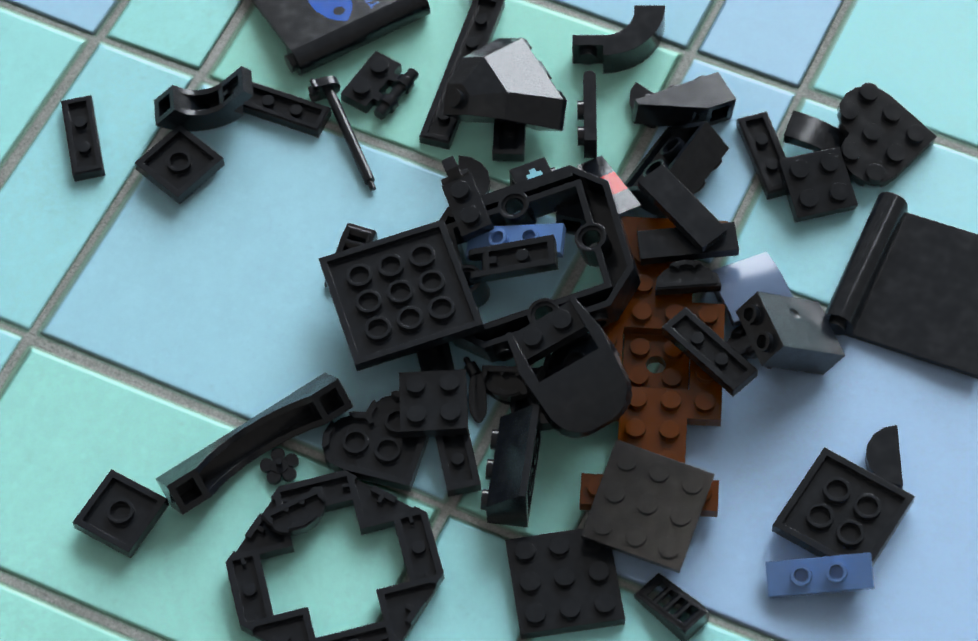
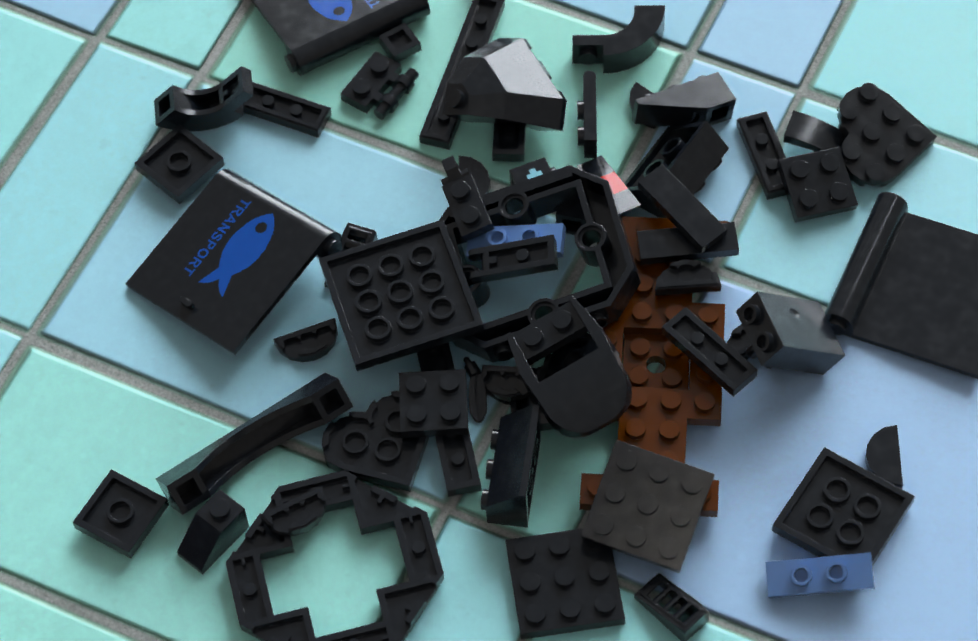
(83, 138): black tile -> none
(213, 531): none -> black slope
(231, 259): none -> black door
(279, 466): black plant -> none
(309, 342): none -> black tile
(328, 88): black piece -> none
(400, 42): none -> black plate
(744, 279): sand blue slope -> none

